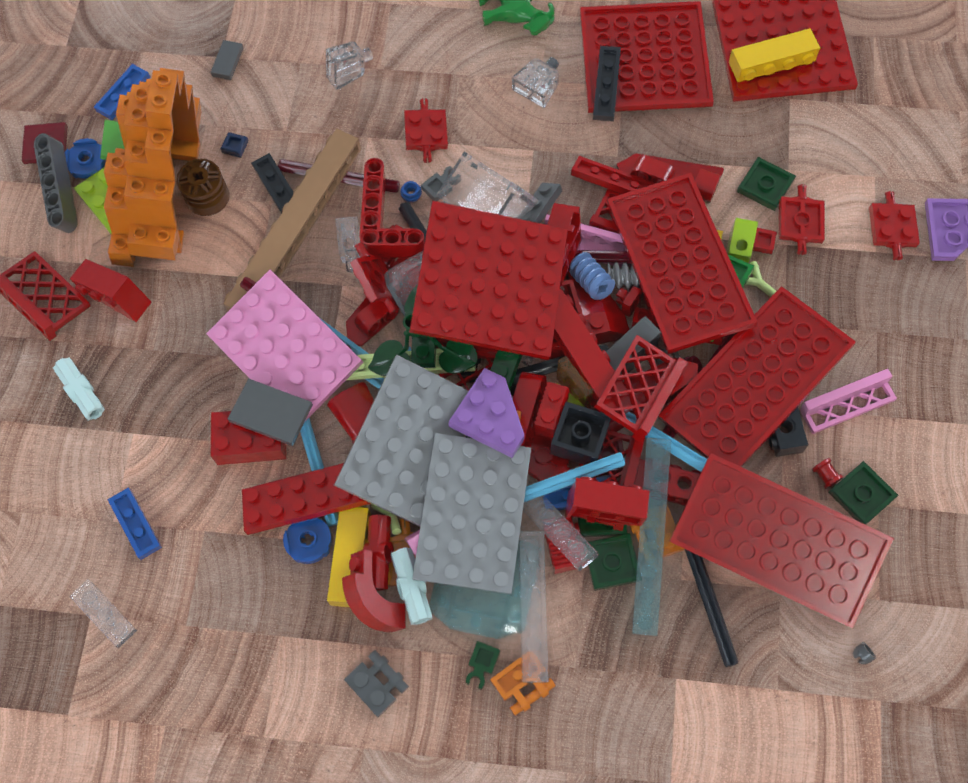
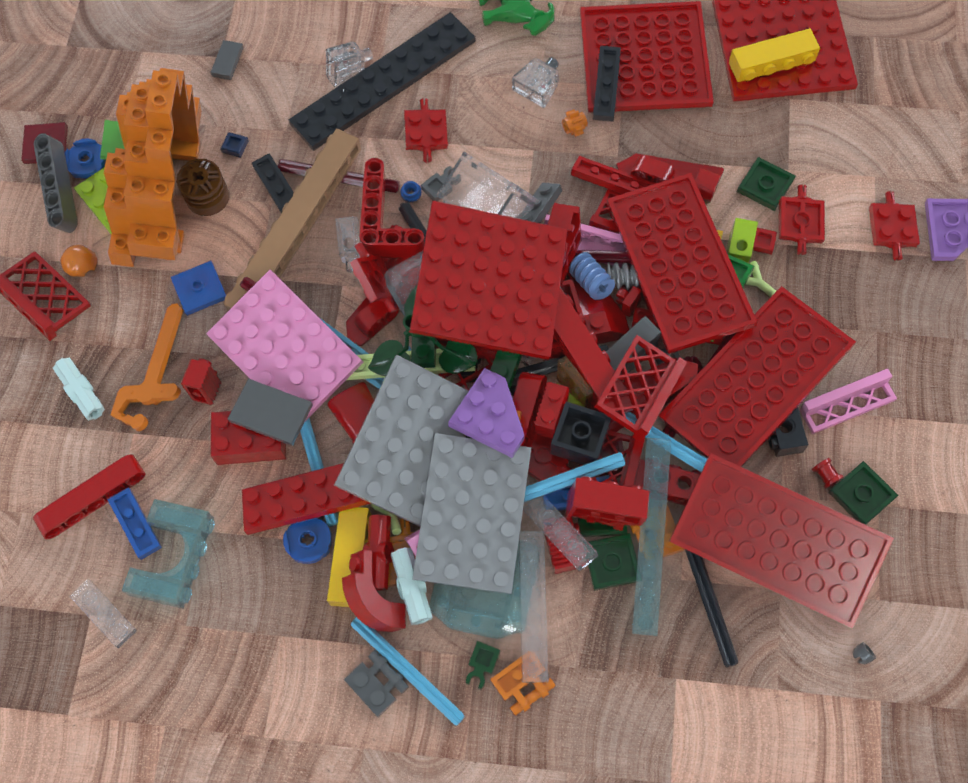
(78, 260): none -> orange hair
(88, 496): none -> red beam
(108, 103): blue plate -> none
(110, 289): red wedge -> none
(151, 389): none -> orange piece
(173, 586): none -> clear light blue arch
(198, 288): none -> blue plate
(201, 381): none -> red brick
(382, 80): none -> black plate
(409, 672): none -> medium azure axle
(574, 122): none -> orange gear

